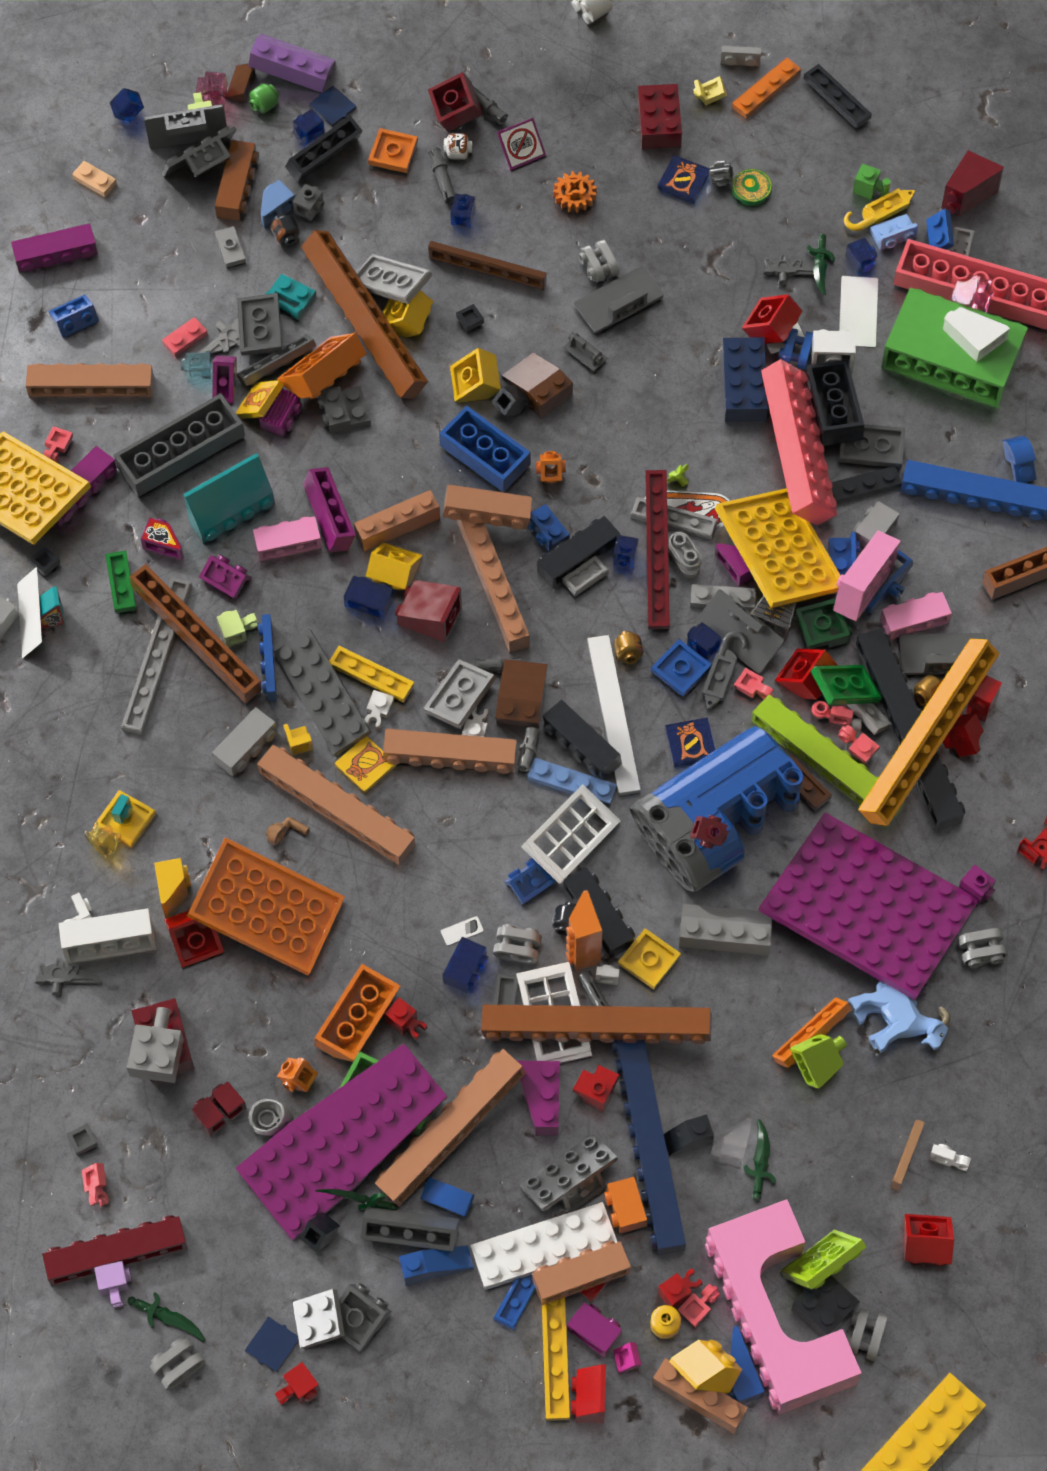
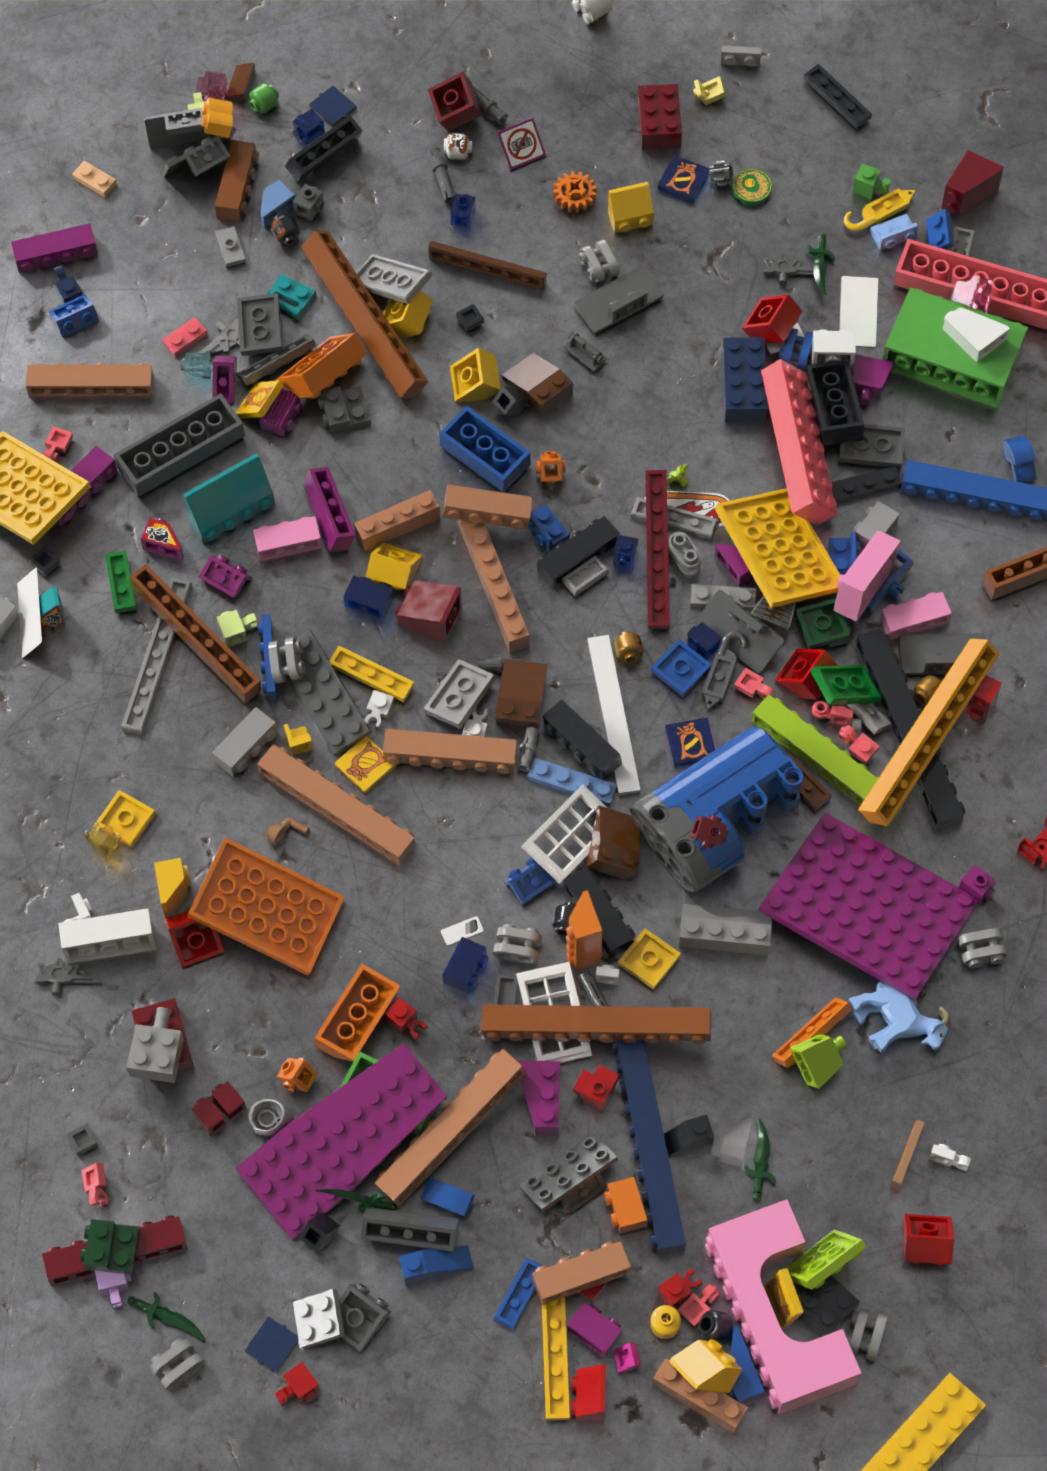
(66, 287): none -> dark blue plate
(110, 1247): none -> dark green plate
(122, 809): teal plate -> none
(126, 105): clear blue brick -> none
(217, 117): none -> light orange brick
(290, 62): medium lavender slope -> none
(295, 667): none -> light grey brick
(393, 150): orange plate -> none
(540, 1244): white plate -> none
(614, 844): none -> reddish brown slope
(630, 207): none -> yellow slope
(716, 1326): none -> black head
(766, 88): orange plate -> none
(783, 1298): none -> yellow tile
(861, 255): clear blue brick -> none
(870, 377): none -> magenta torso
(965, 735): red brick -> none

